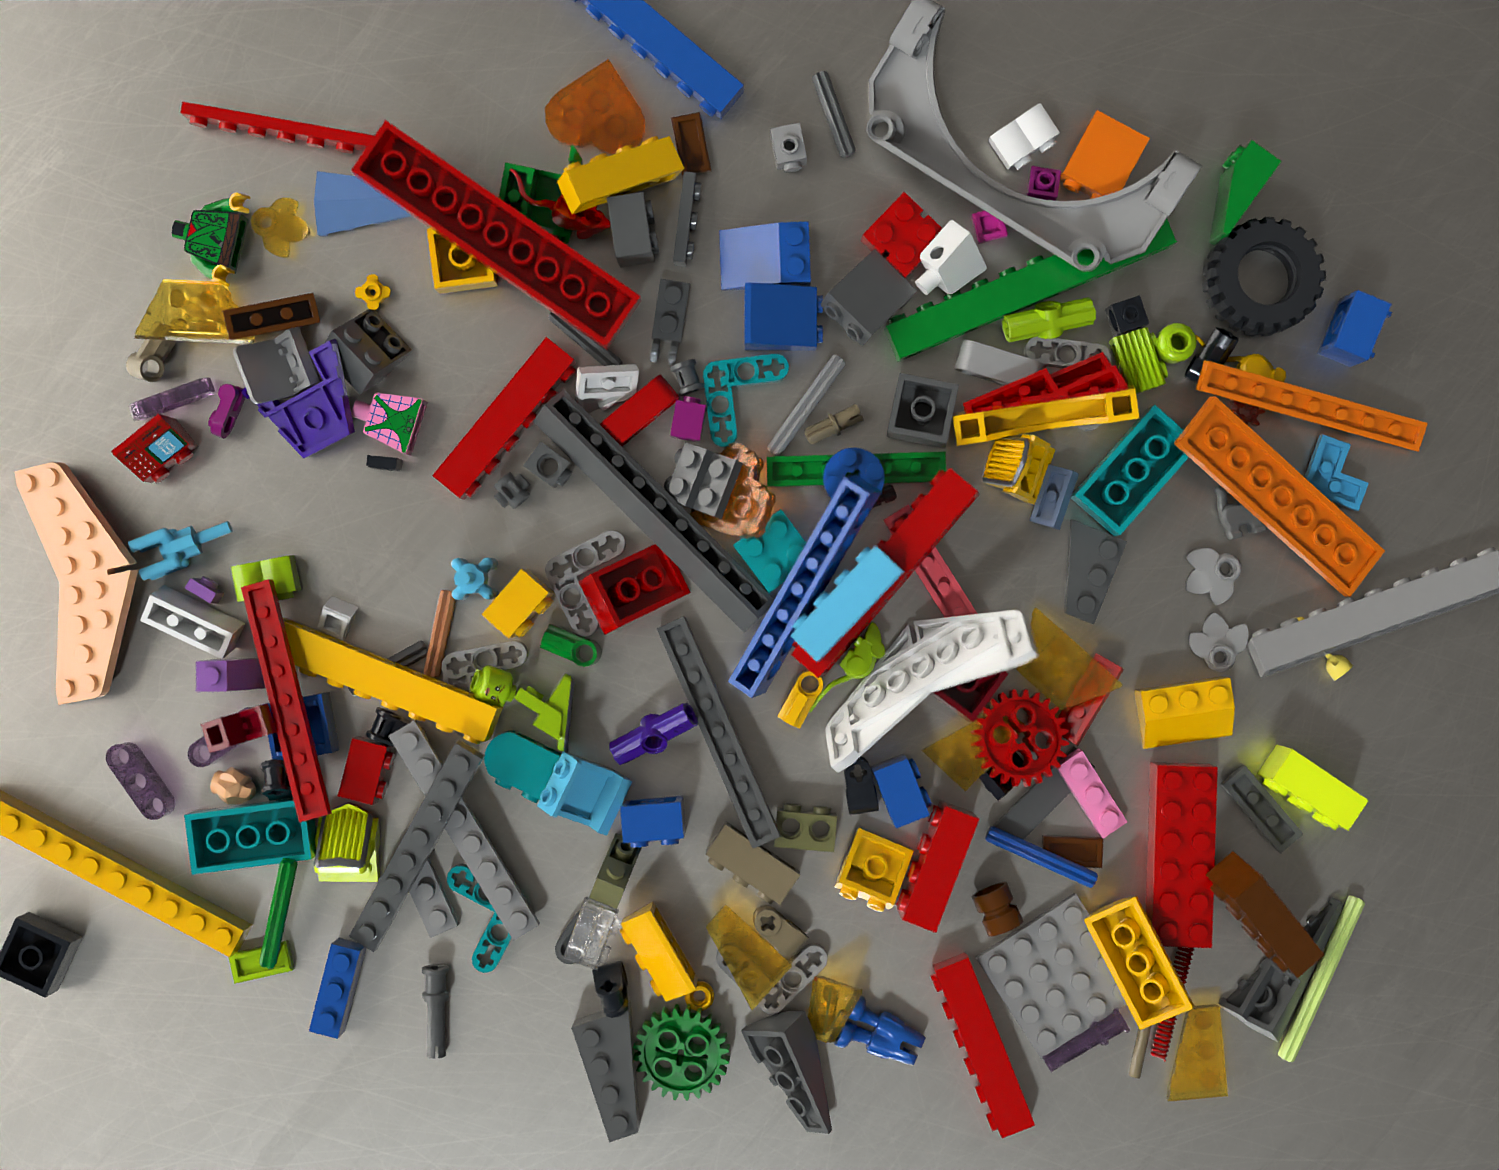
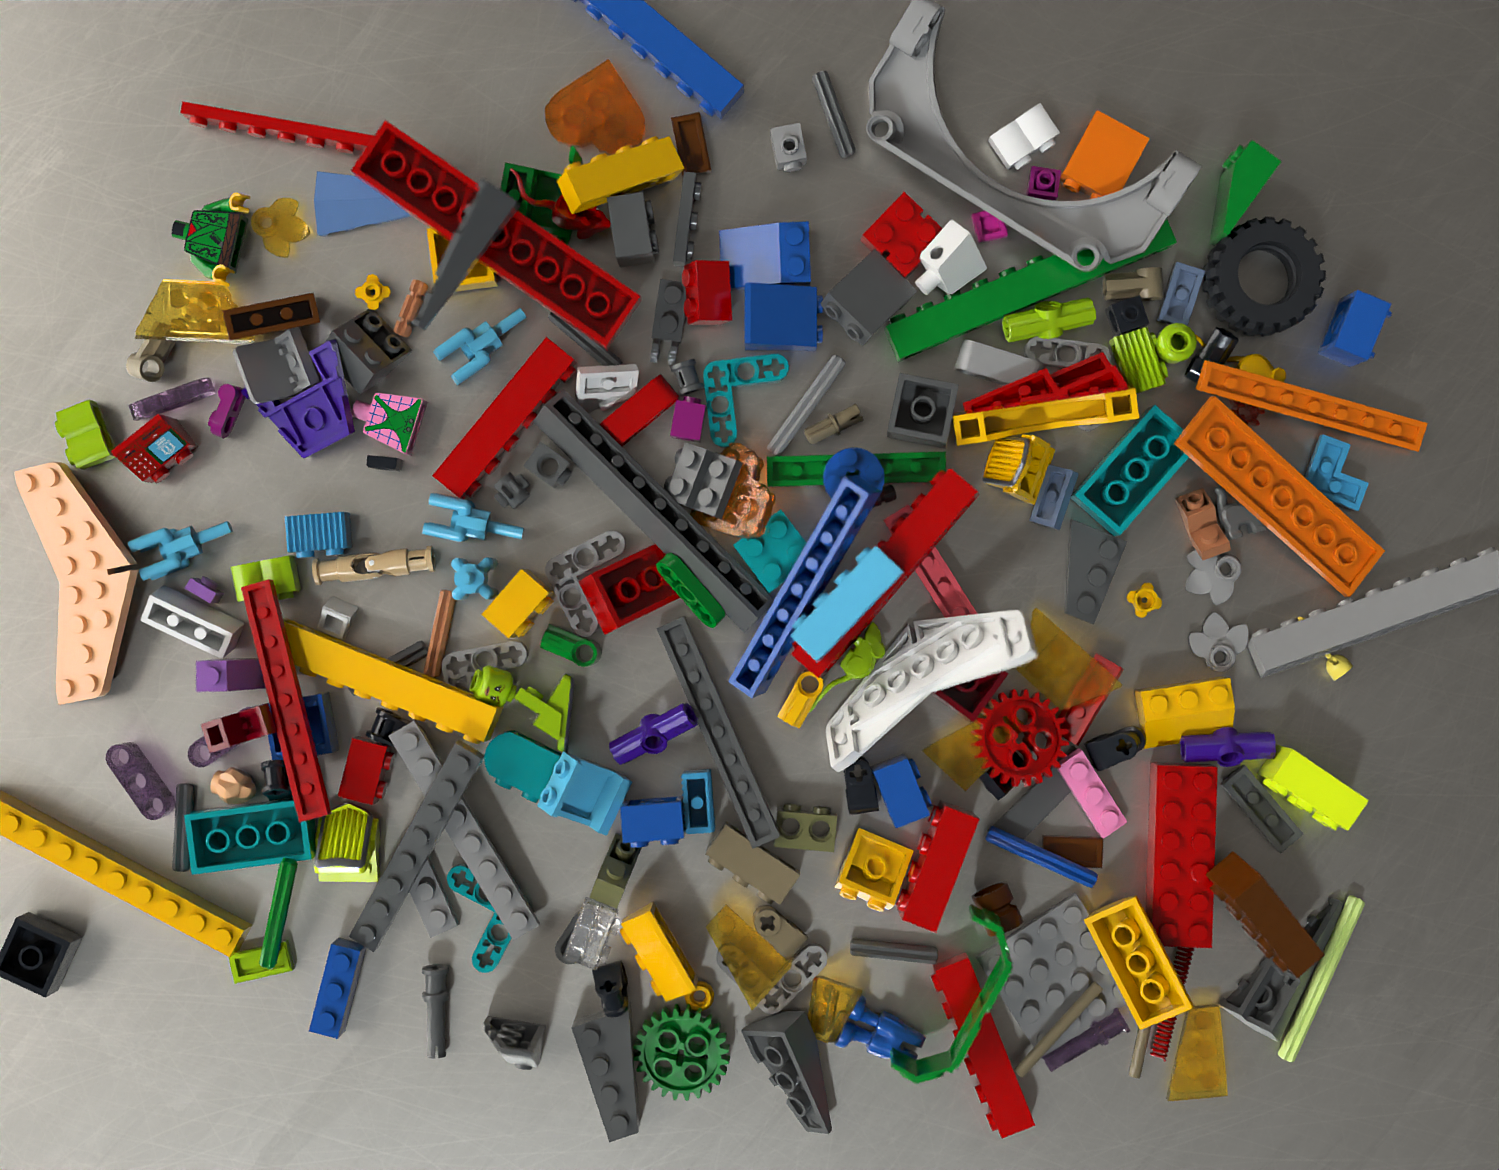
(85, 435): none -> lime brick
(183, 806): none -> dark grey axle
(318, 533): none -> dark azure brick
(393, 562): none -> tan piece
(410, 308): none -> nougat axle
(467, 521): none -> medium azure plant
(477, 231): none -> dark grey wedge
(477, 344): none -> medium azure plant
(516, 1040): none -> dark grey wedge
(690, 590): none -> green beam
(698, 801): none -> dark azure brick
(707, 292): none -> red brick
(893, 951): none -> dark grey axle
(936, 1065): none -> green windscreen
(1058, 1029): none -> dark tan bar
(1112, 747): none -> black piece
(1142, 282): none -> dark tan piece
(1152, 603): none -> yellow plate
(1180, 294): none -> sand blue plate
(1201, 524): none -> nougat slope
(1227, 747): none -> dark purple piece

